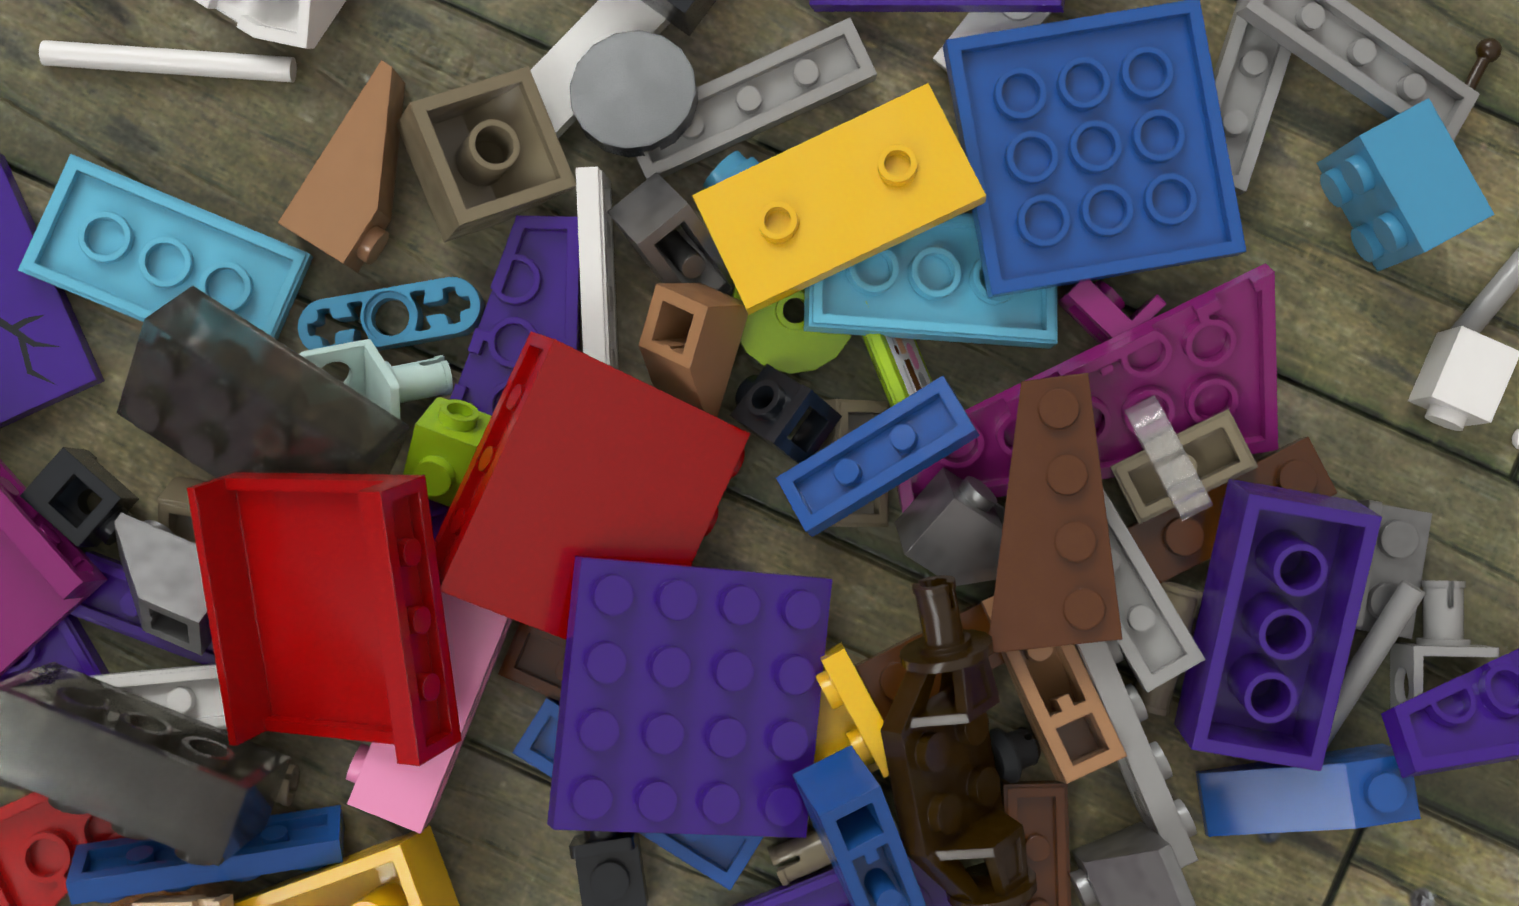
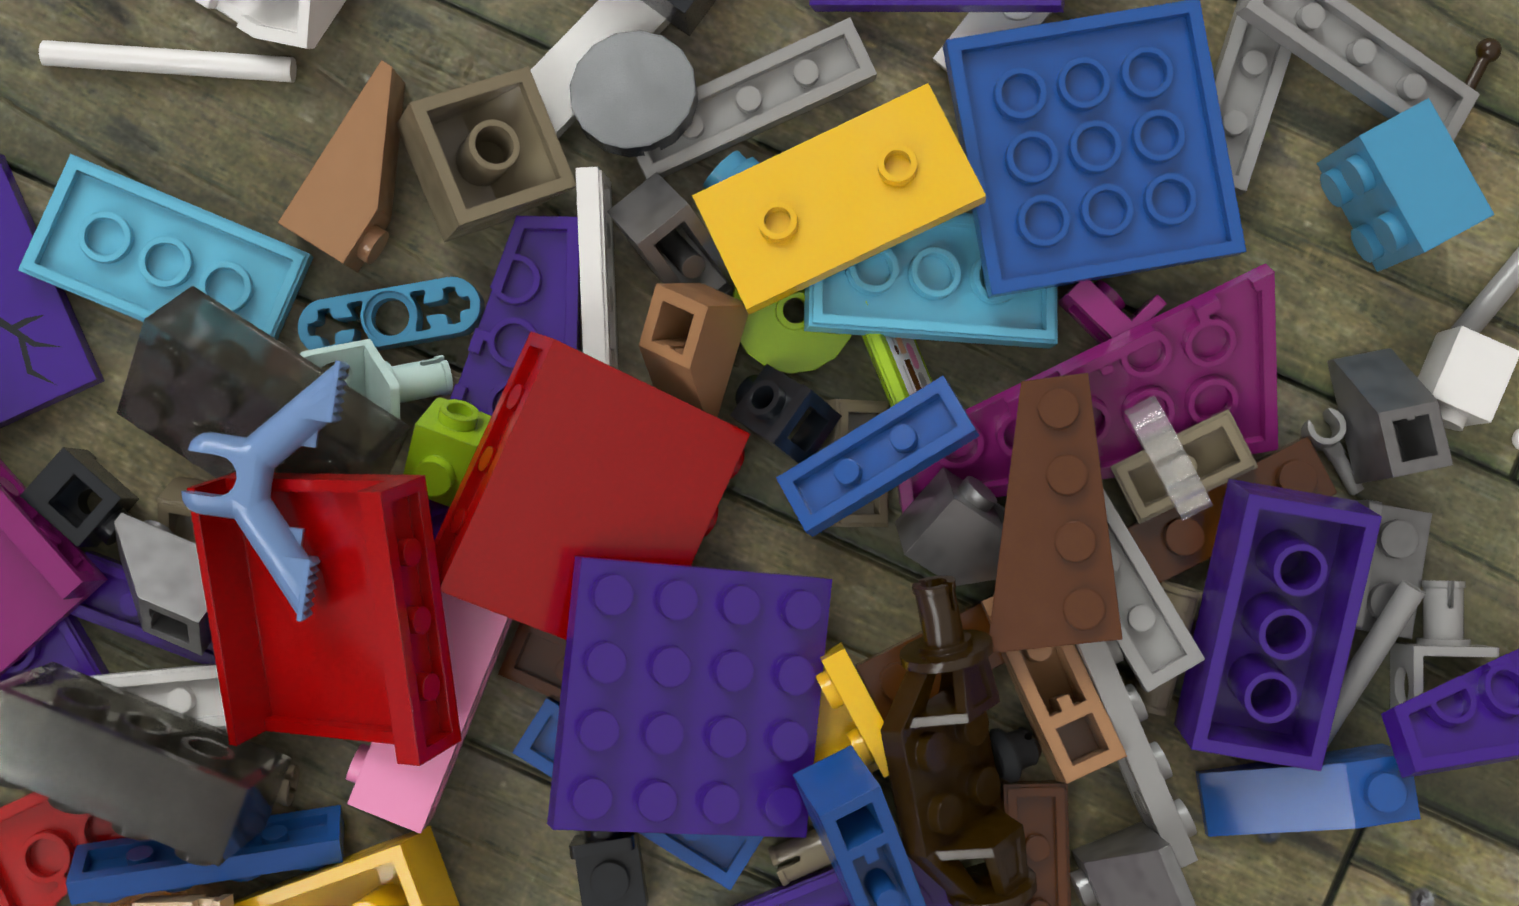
(254, 462): none -> medium blue piece
(1333, 448): none -> light grey hand
(1389, 417): none -> flat silver slope

